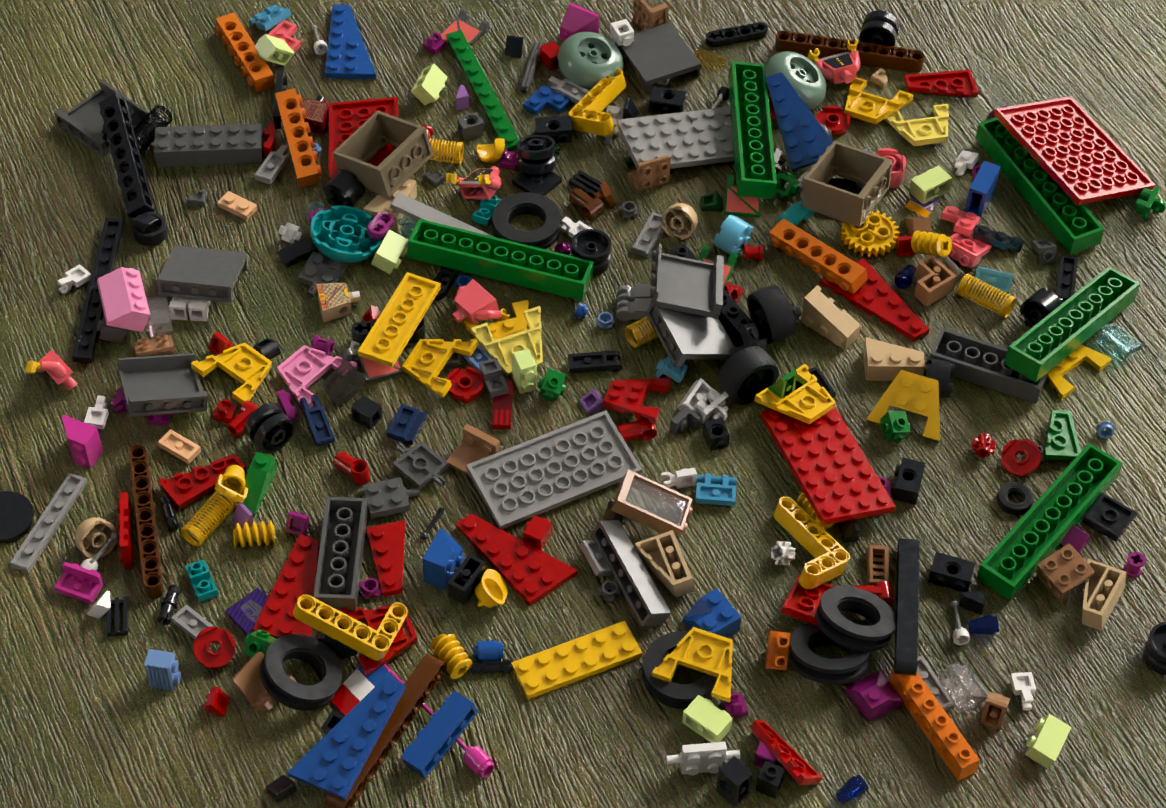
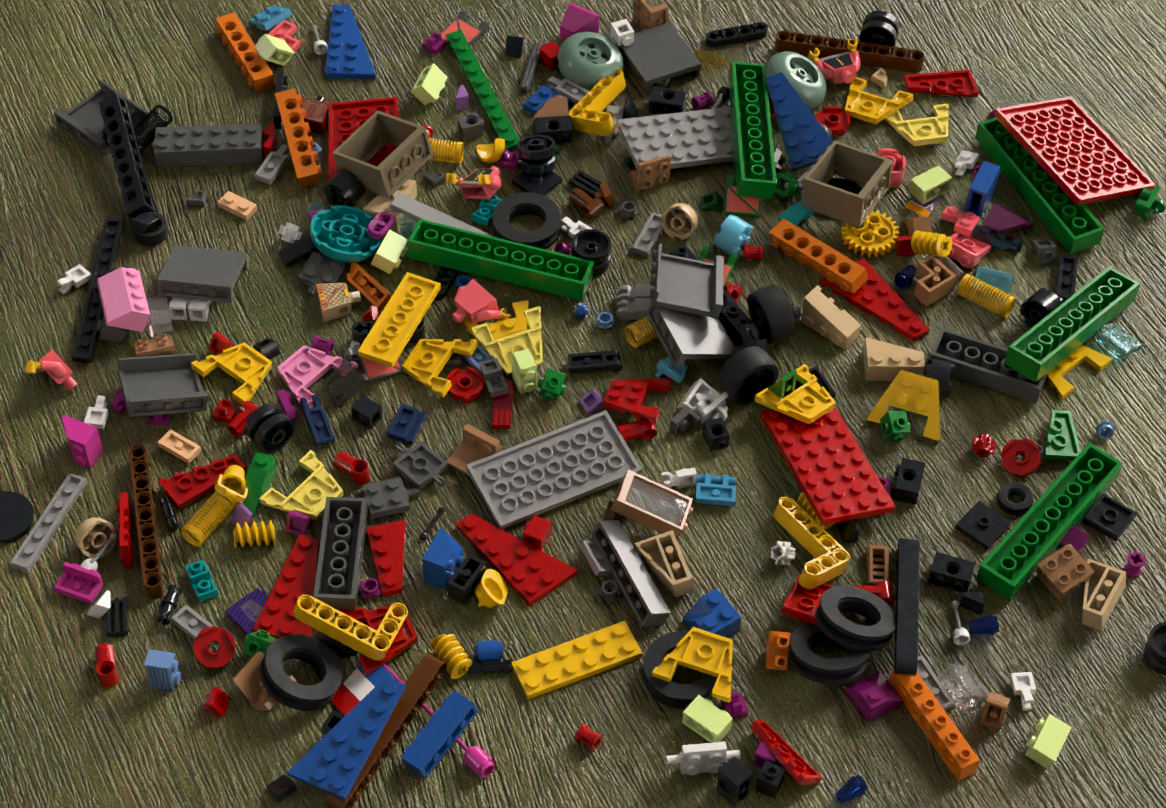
(106, 665): none -> red piece
(310, 495): none -> light yellow wing
(368, 286): none -> orange wedge
(553, 107): none -> medium nougat slope
(588, 737): none -> red bush
(702, 101): none -> magenta bush
(983, 525): none -> black plate
(1004, 220): none -> magenta slope

